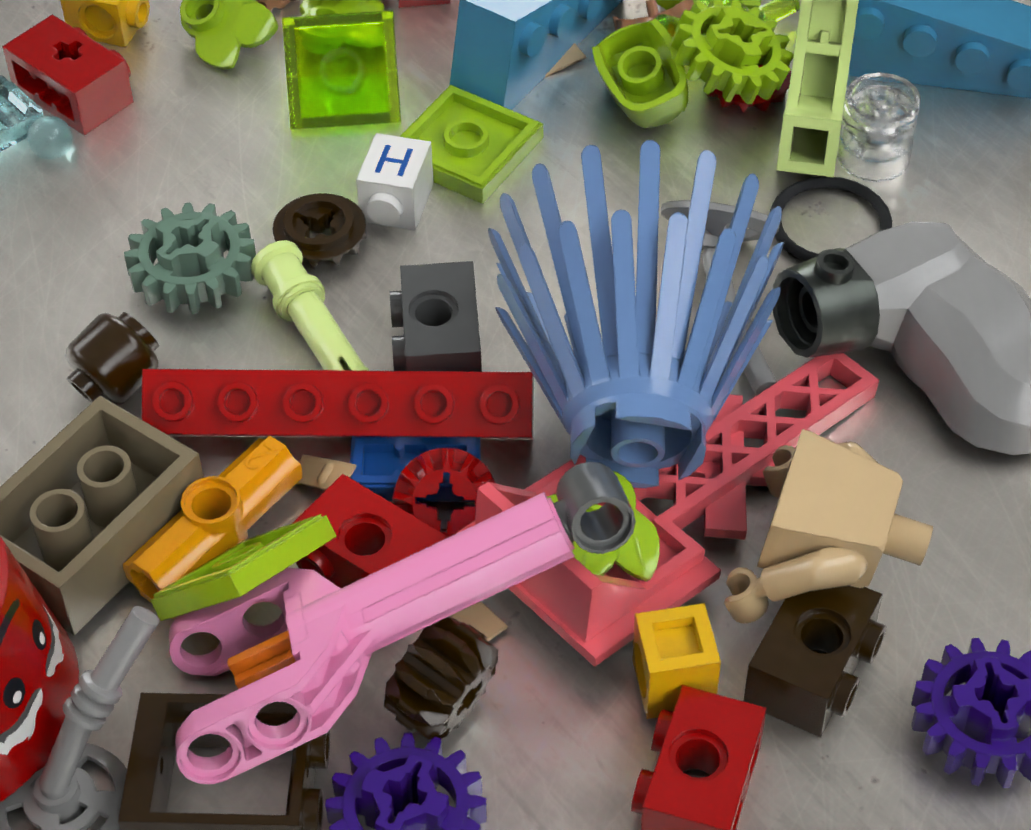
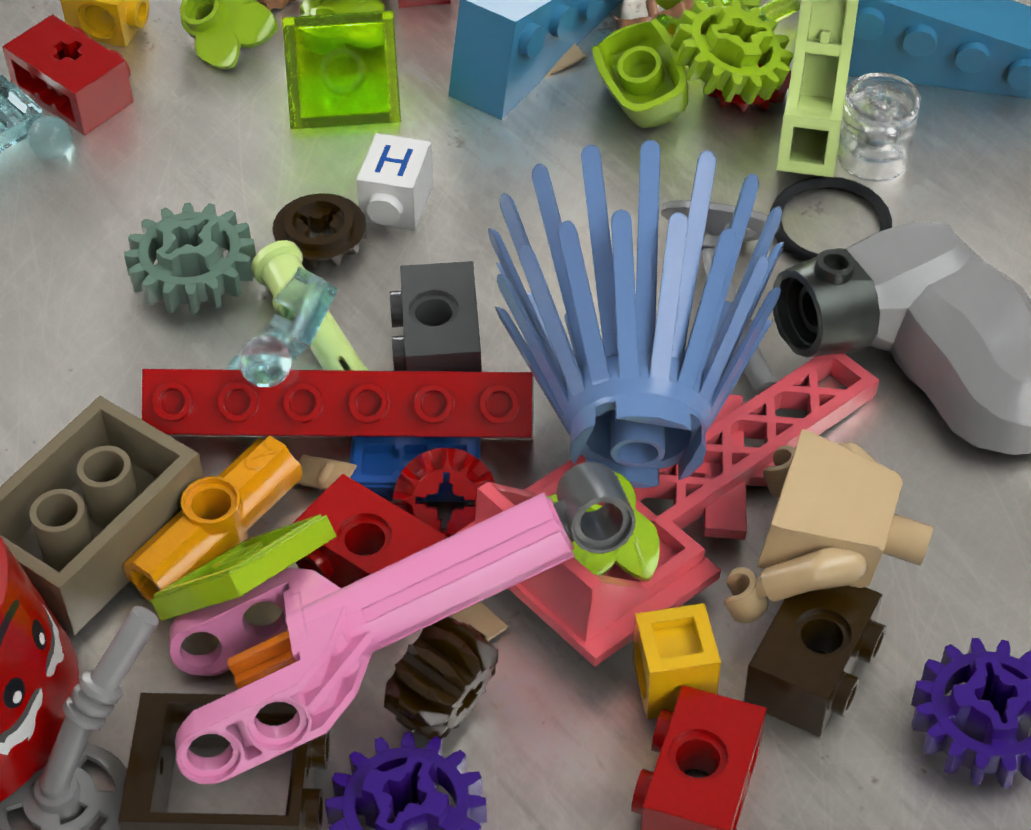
(111, 358): dark brown head -> none
(269, 355): none -> clear light blue gear
(474, 141): lime tile -> none

